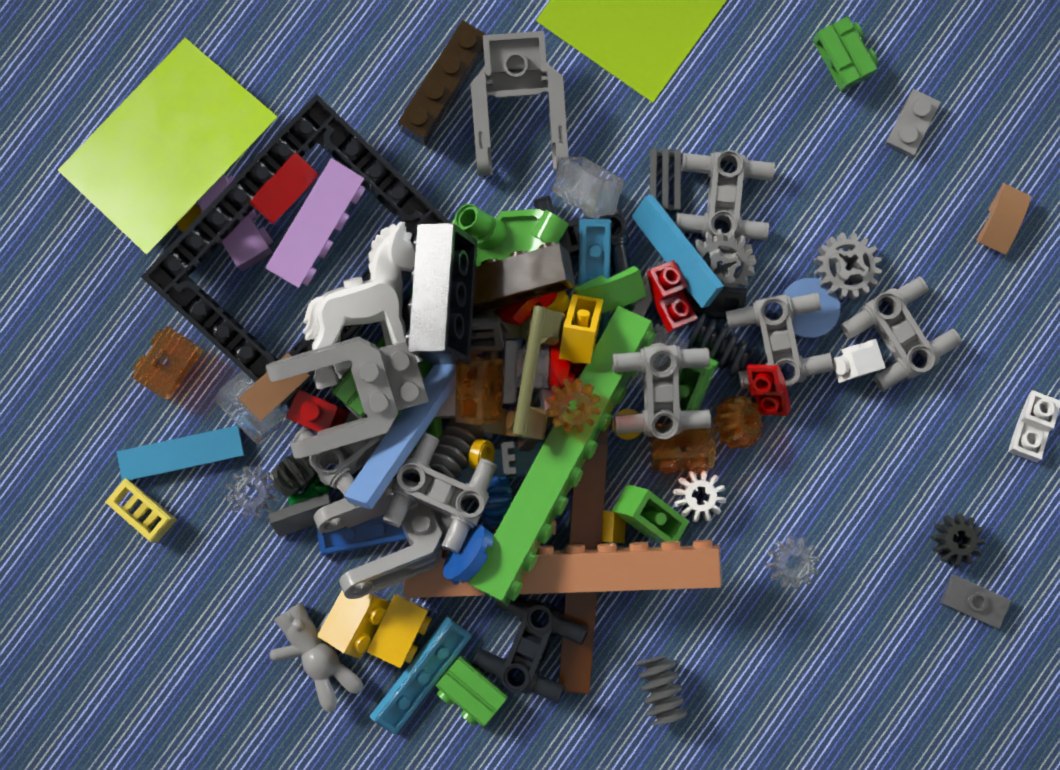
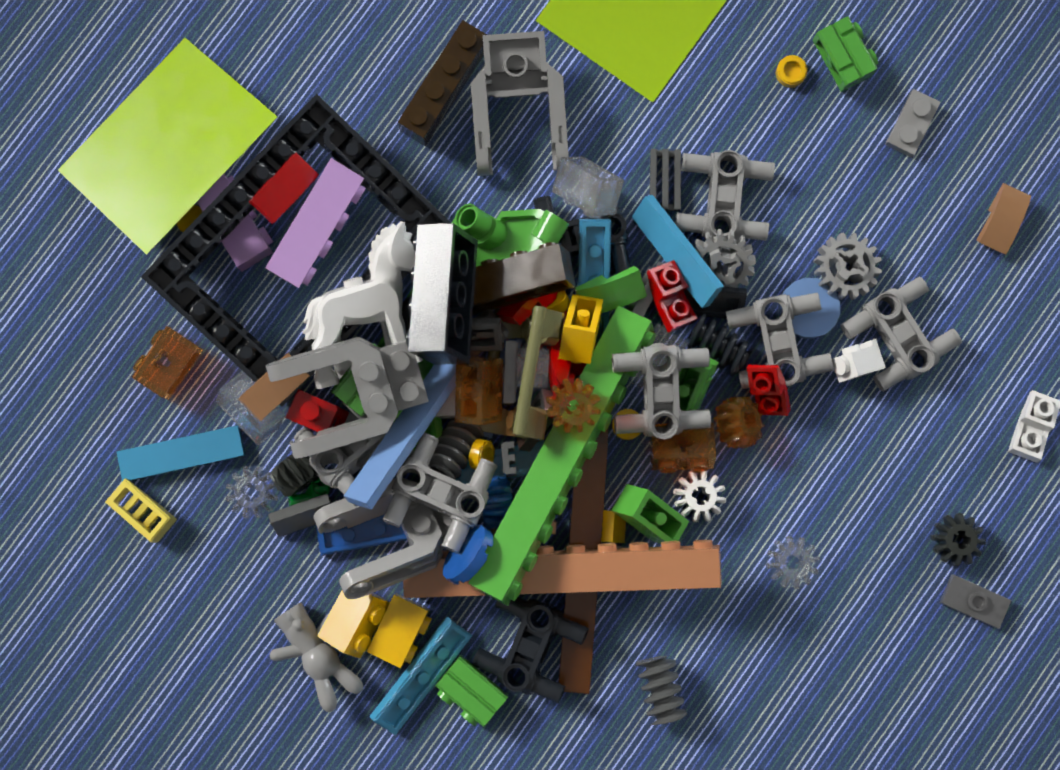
(791, 71): none -> yellow tile

